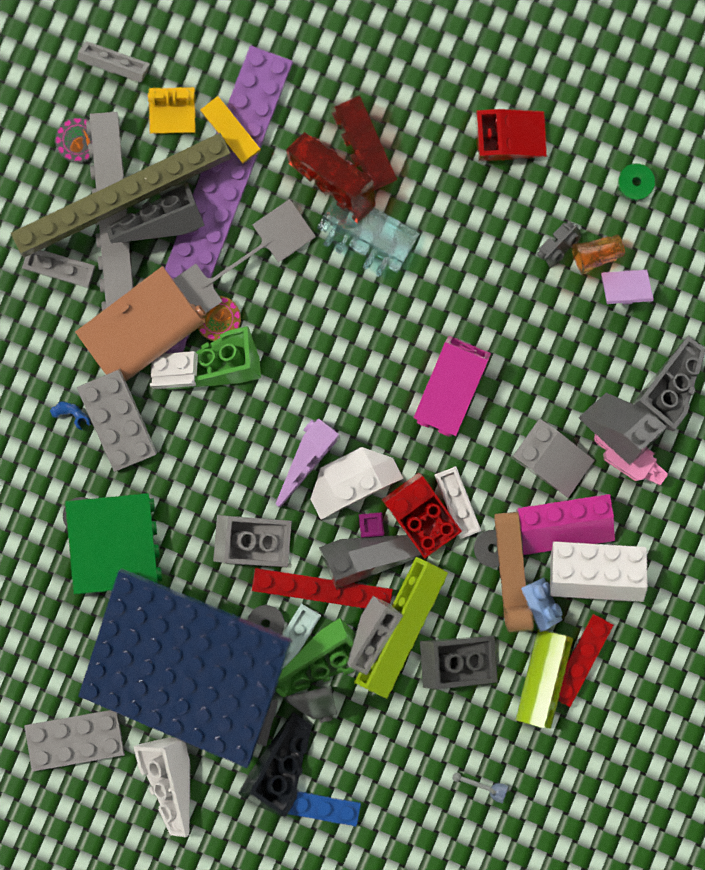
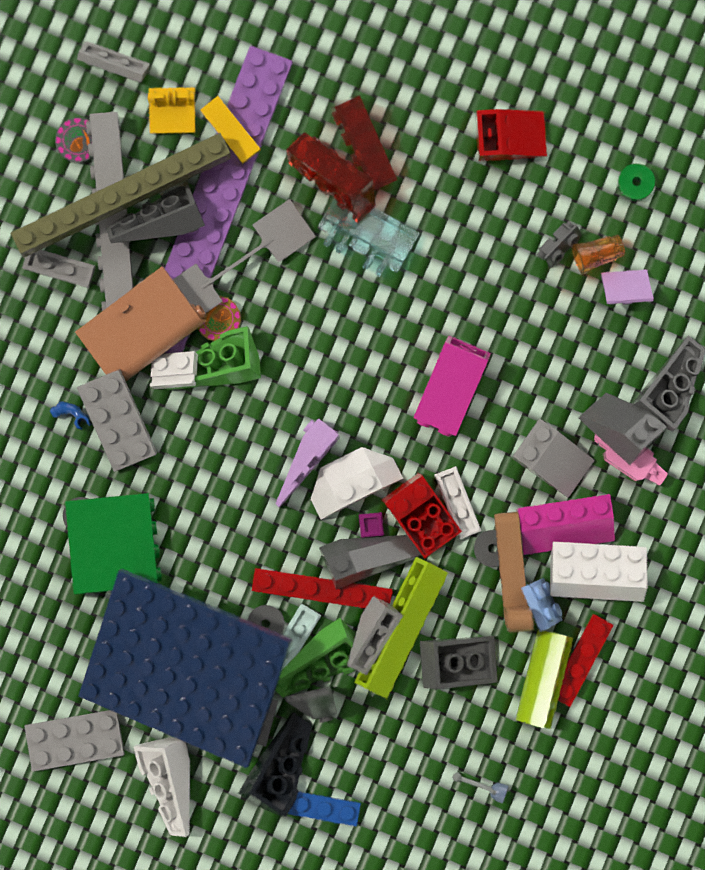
(252, 541): light grey slope -> none

